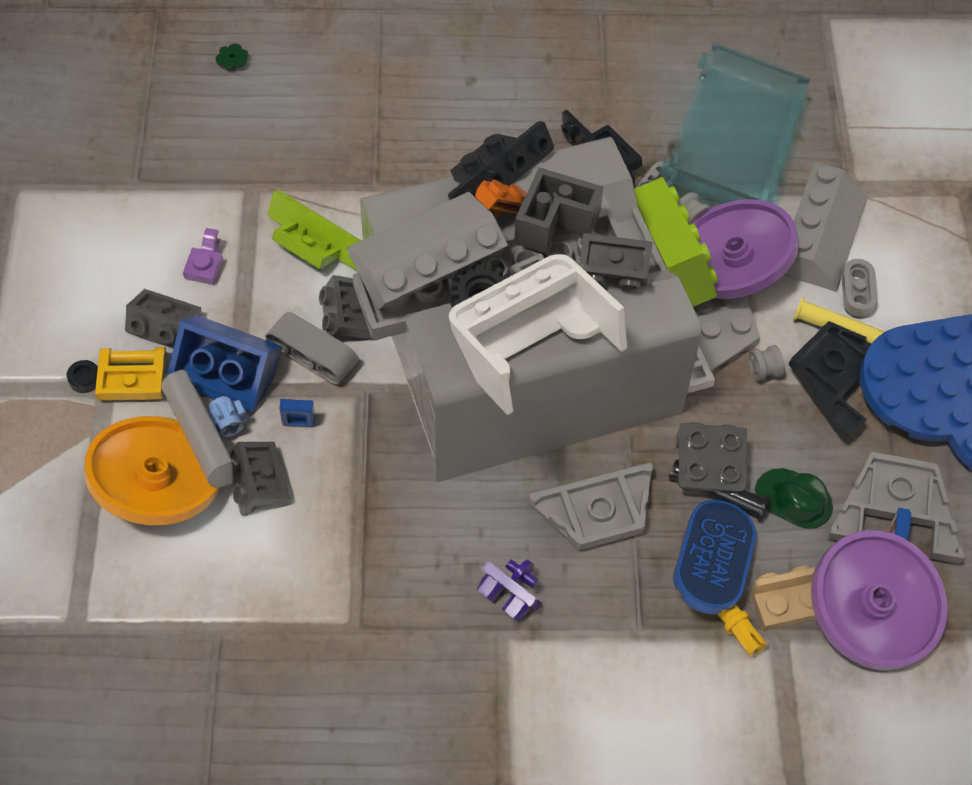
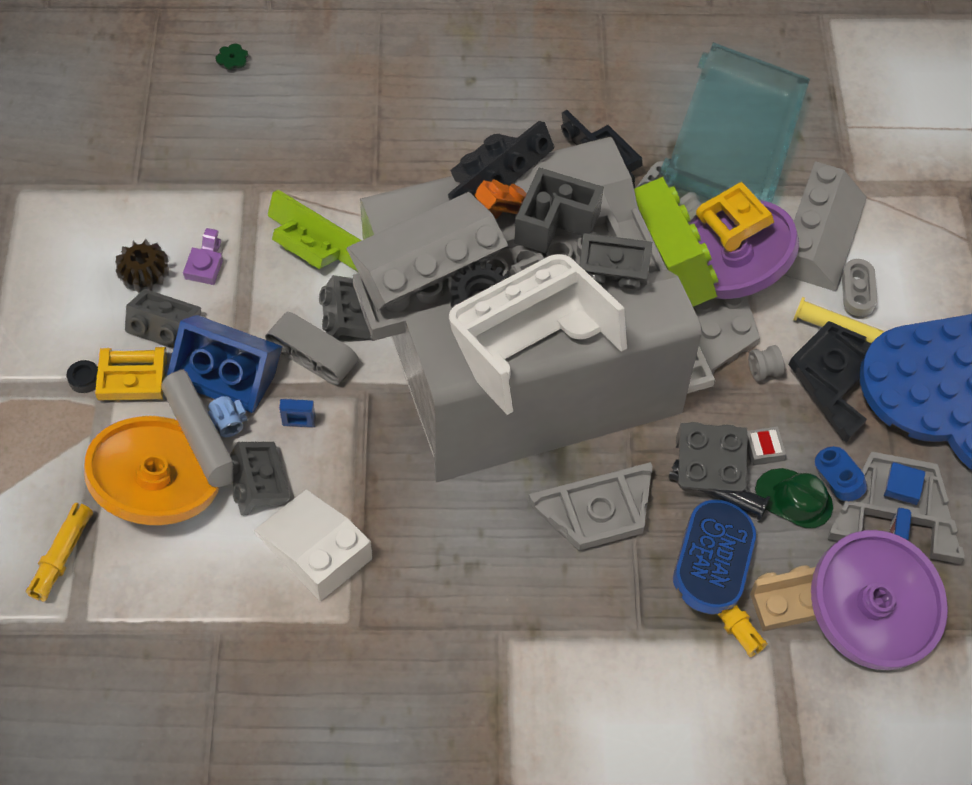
(53, 563): none -> yellow pin
(142, 265): none -> dark brown gear
(316, 543): none -> white slope
(496, 581): hips -> none
(742, 208): none -> yellow plate
(765, 445): none -> tile
(836, 468): none -> blue plate
(904, 483): none -> blue tile

